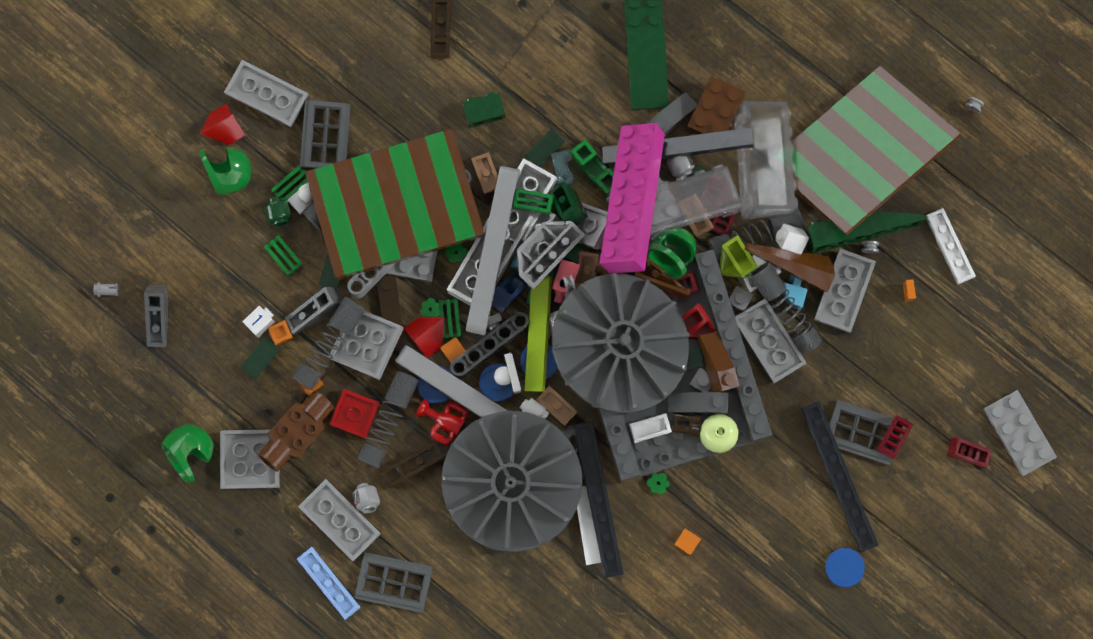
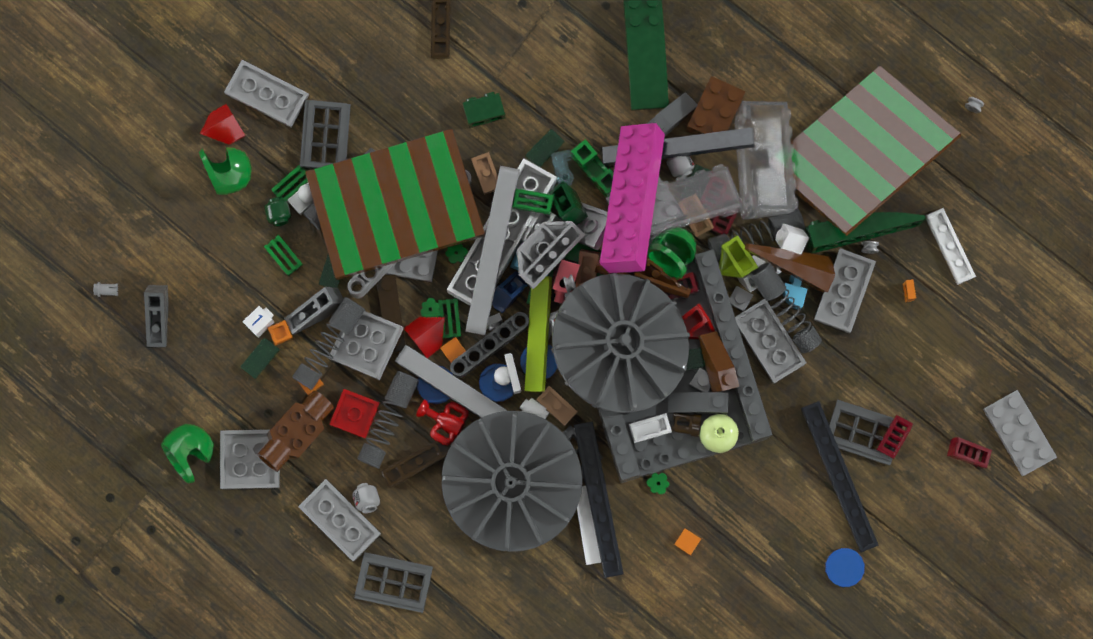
(328, 583): light blue tile -> none

